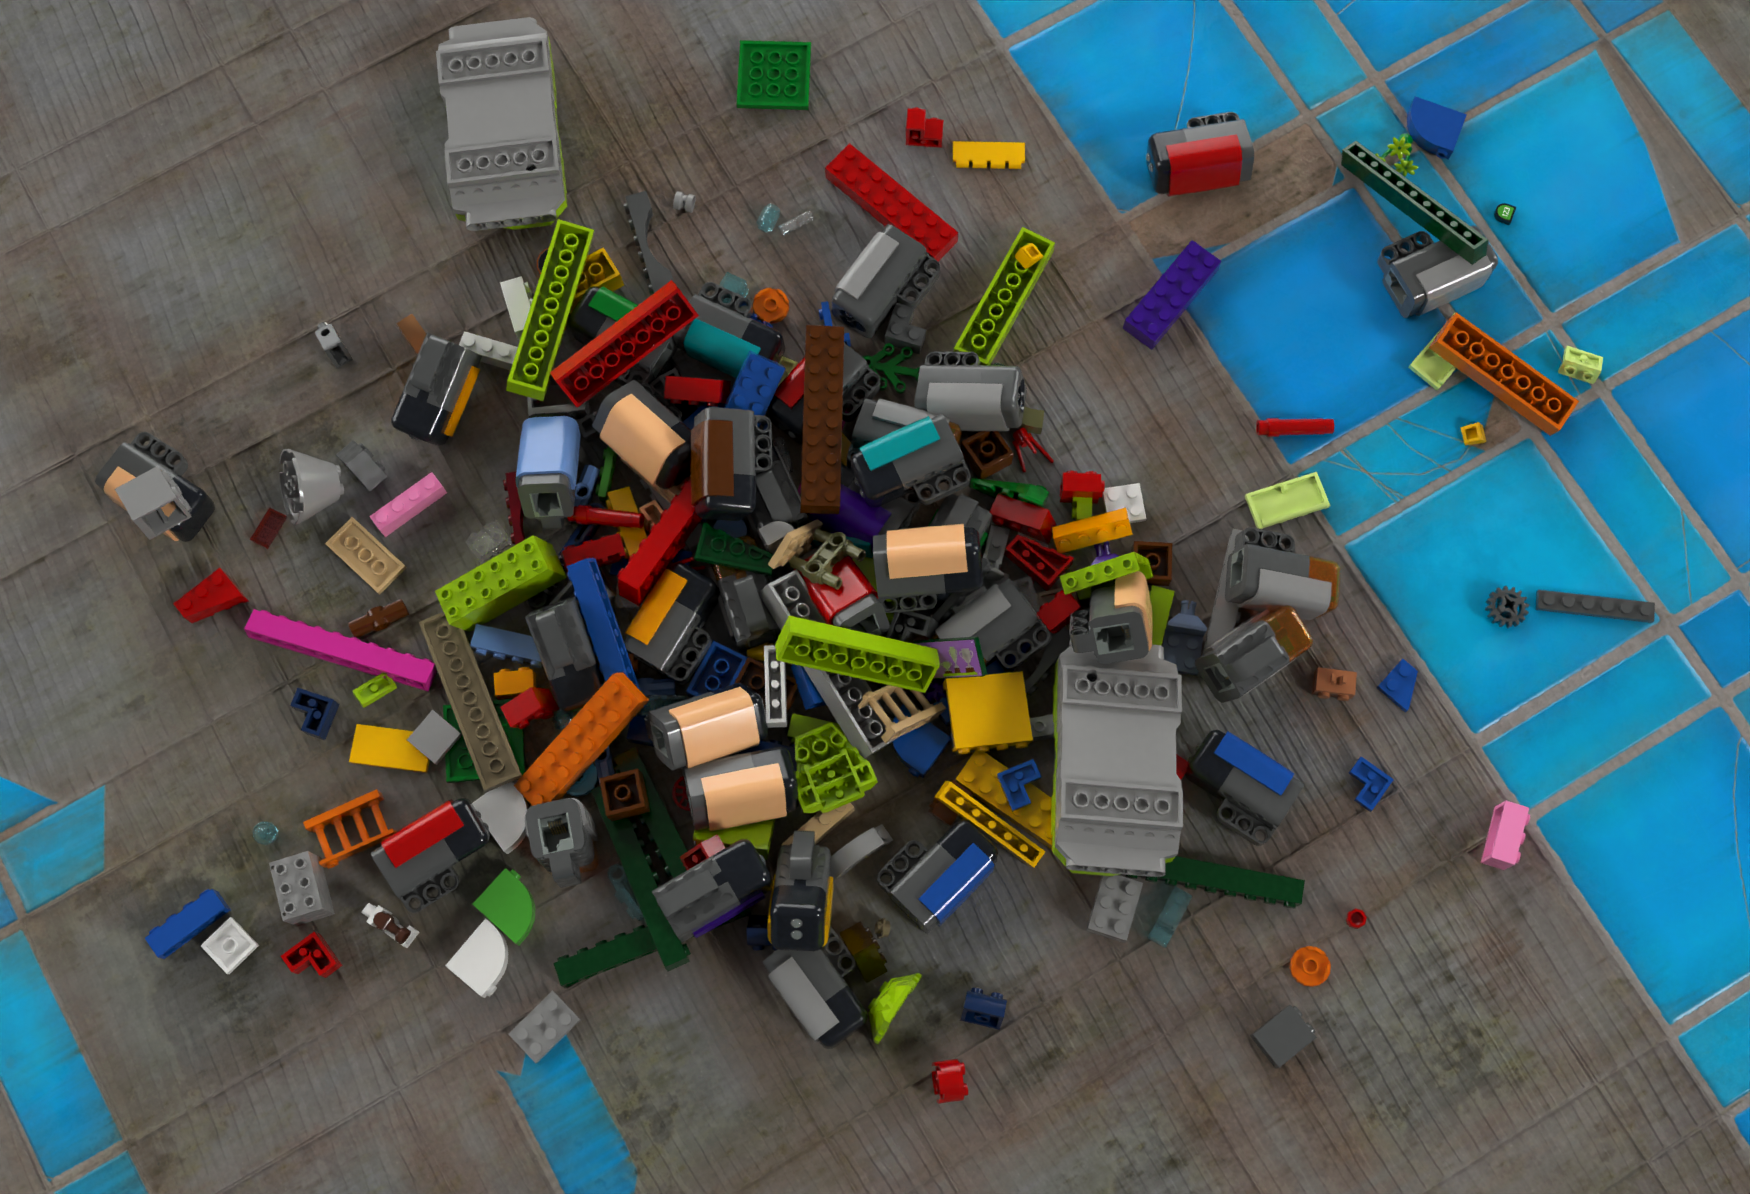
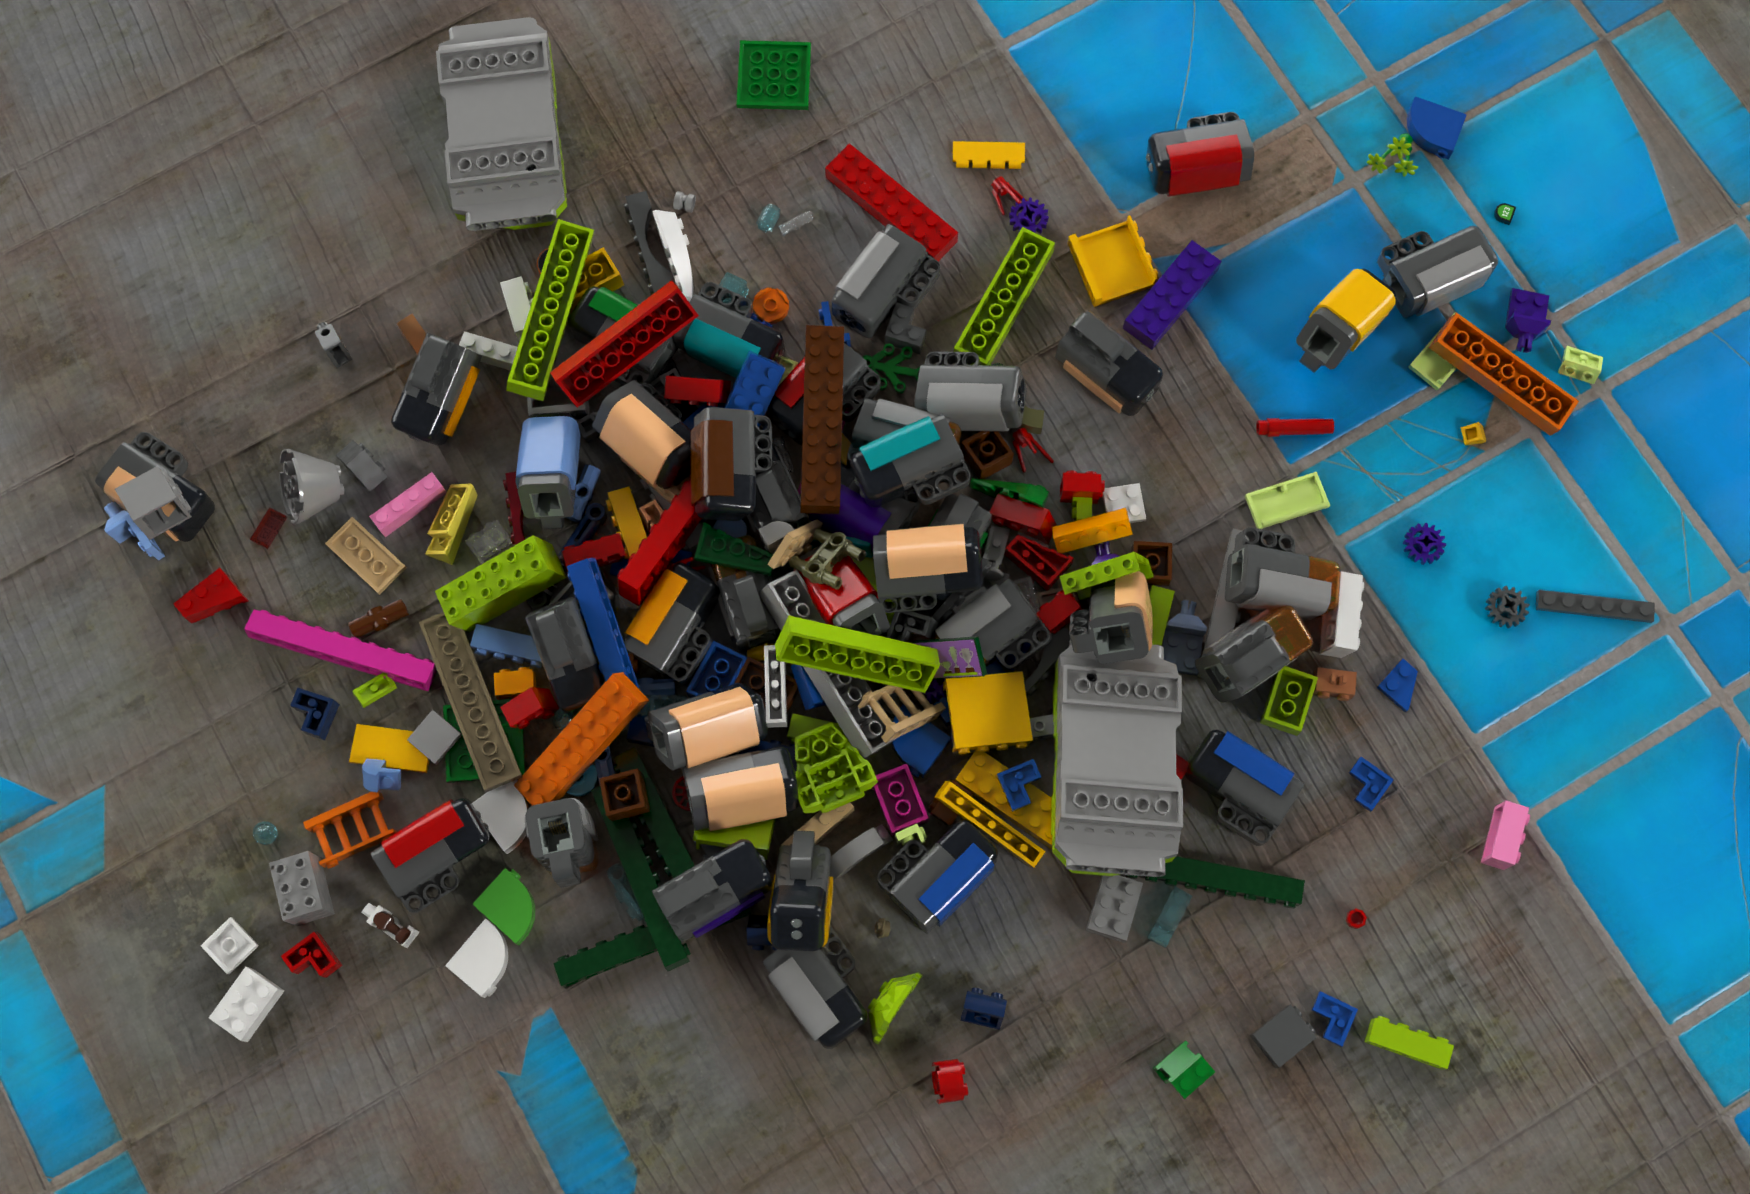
(122, 527): none -> light blue plate
(187, 924): blue brick -> none
(246, 1004): none -> white brick
(378, 777): none -> medium blue brick
(451, 522): none -> light yellow slope
(544, 1026): light grey plate -> none
(588, 515): red piece -> none
(606, 473): bright green plate -> none
(675, 249): none -> white wedge
(702, 852): red brick -> none
(864, 951): dark brown brick -> none
(899, 799): none -> dark pink brick
(909, 833): none -> yellowish green bracket
(923, 131): red brick -> none
(1002, 187): none -> red plant
(1028, 255): yellow slope -> none
(1034, 212): none -> dark purple gear
(1108, 365): none -> piece
(1113, 262): none -> yellow panel
(1184, 1069): none -> green piece
(1289, 700): none -> lime brick
(1310, 966): orange tile -> none
(1340, 1016): none -> blue plate
(1342, 625): none -> white brick
(1344, 319): none -> piece
(1409, 1043): none -> lime brick
(1414, 202): dark green brick -> none
(1417, 547): none -> dark purple gear
(1527, 317): none -> dark purple plate

